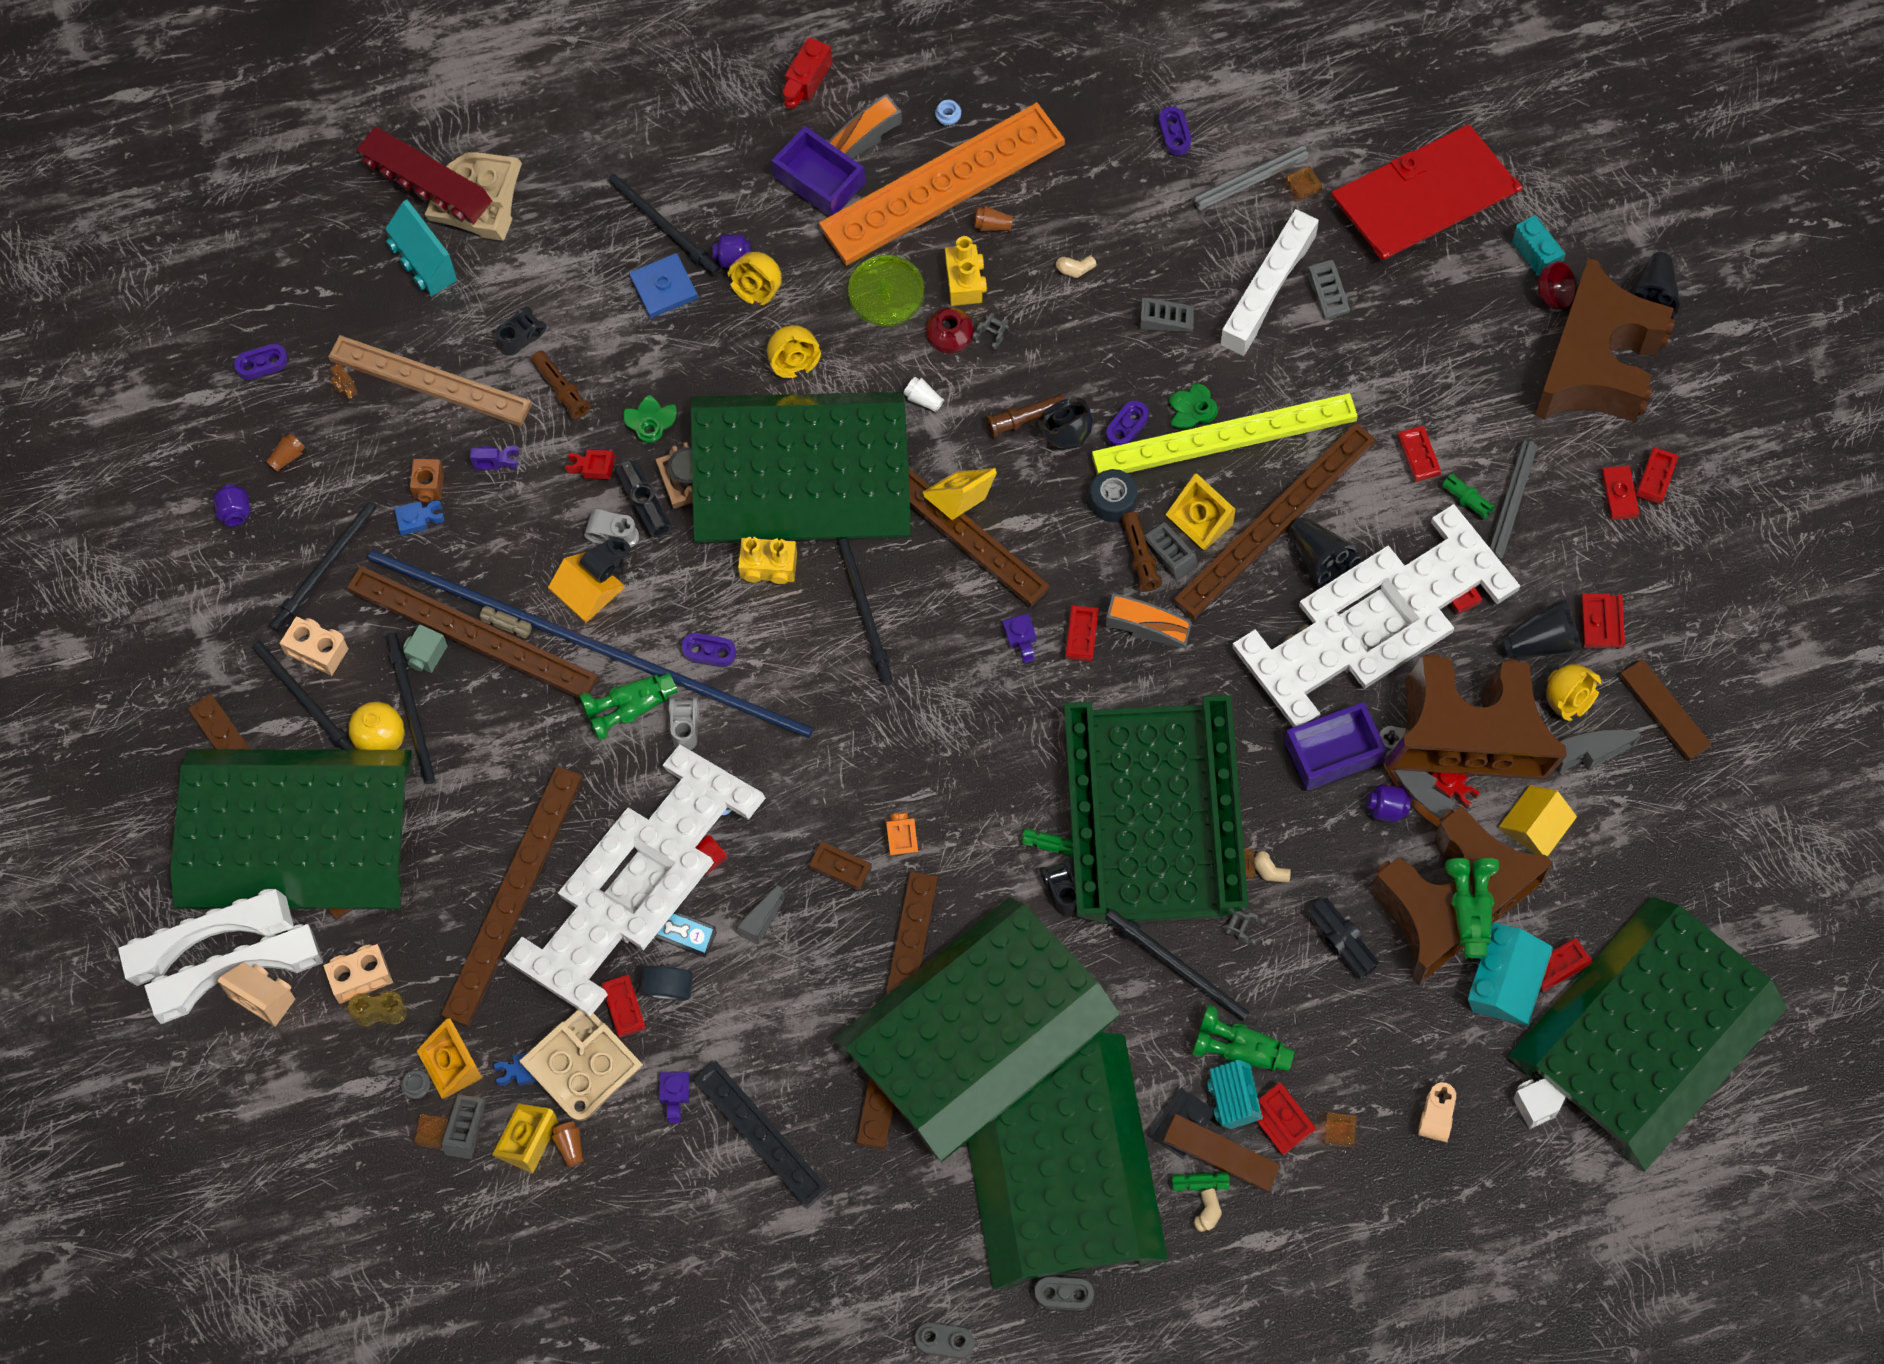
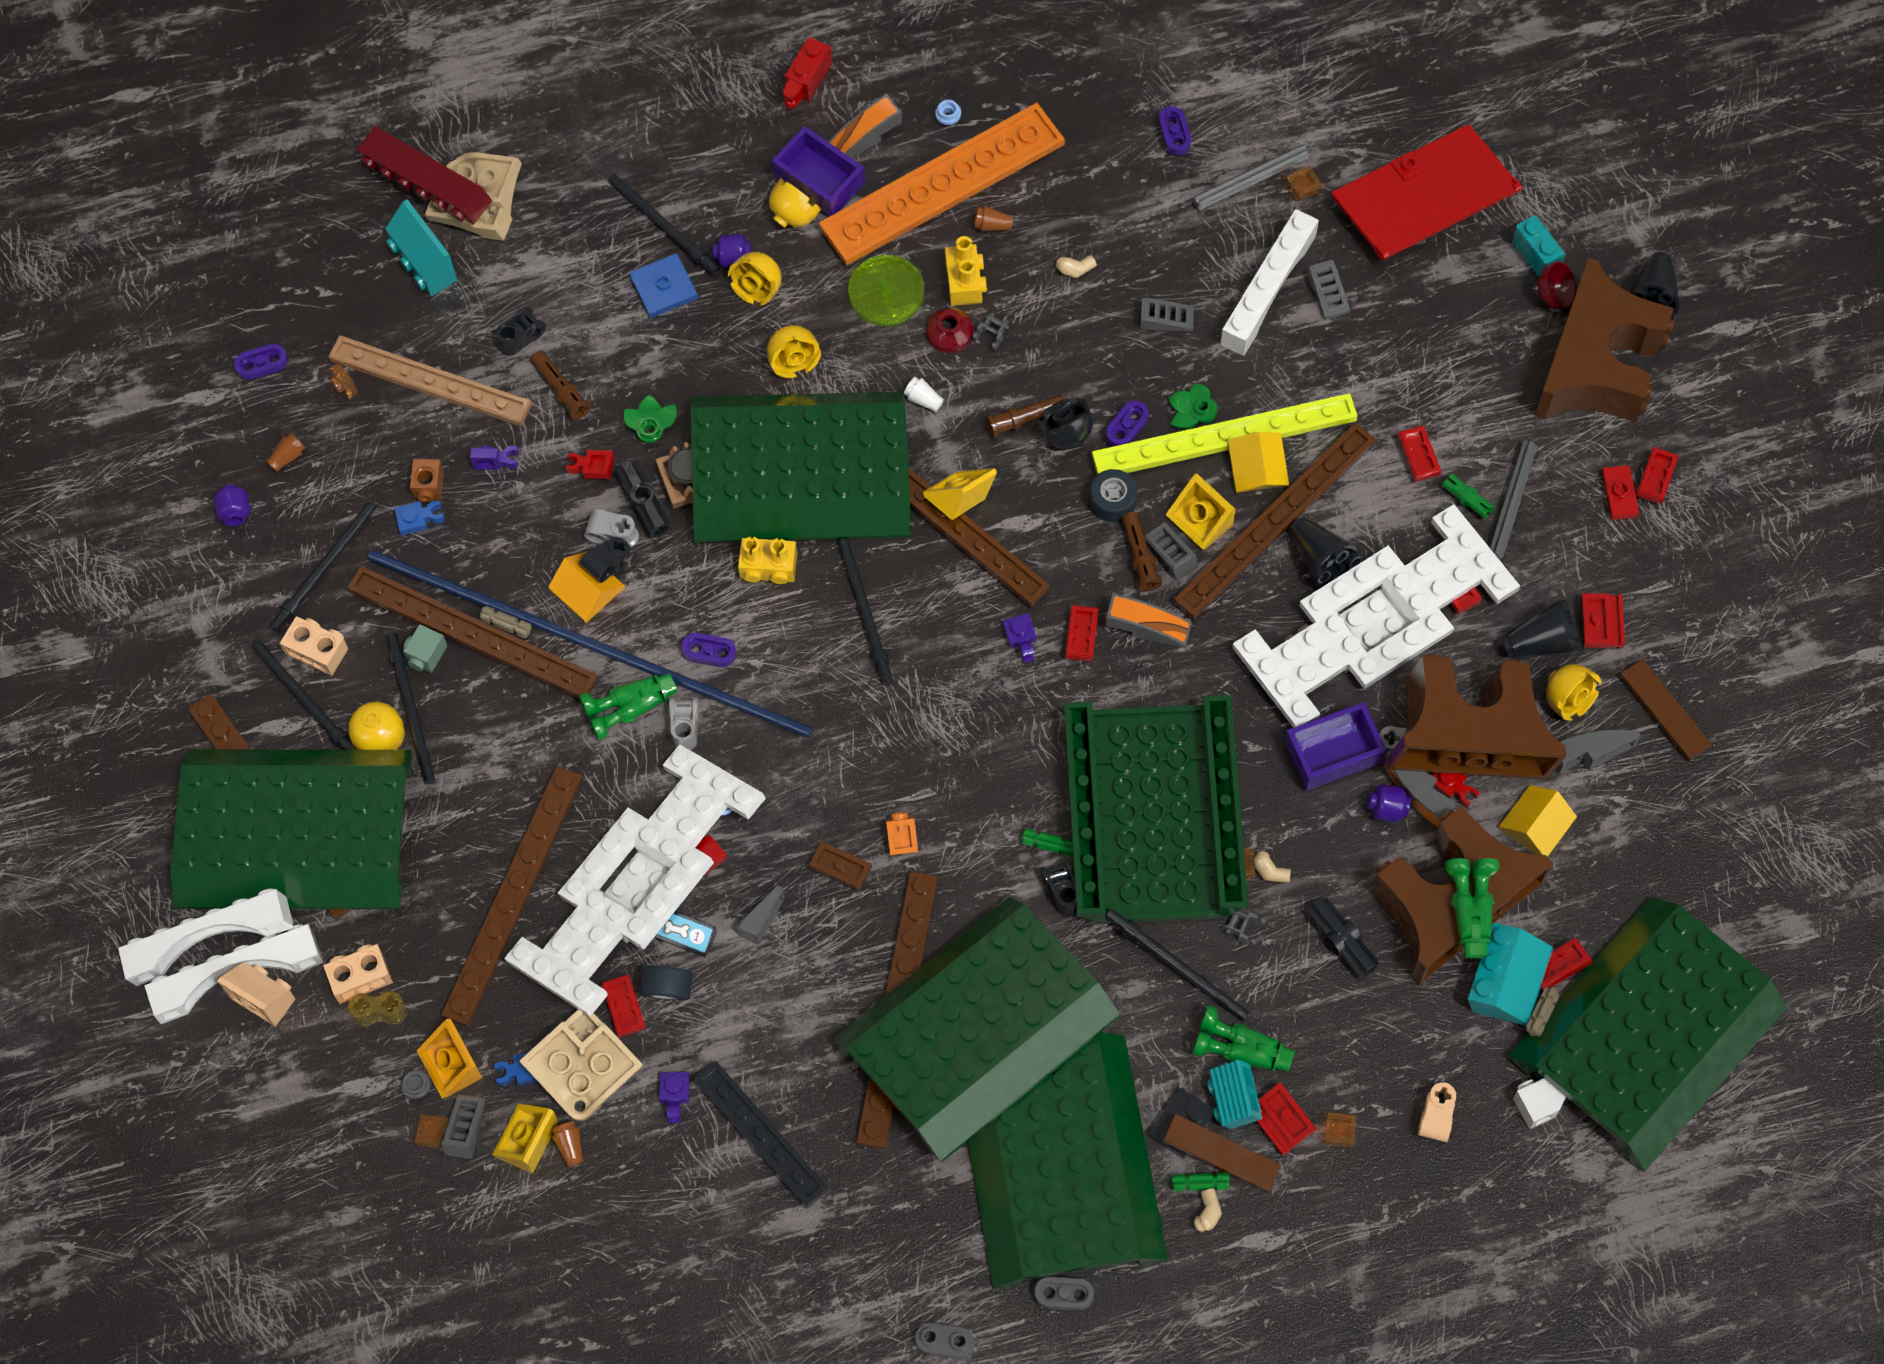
(791, 206): none -> yellow cylinder
(1258, 461): none -> yellow slope
(1542, 1011): none -> dark tan axle

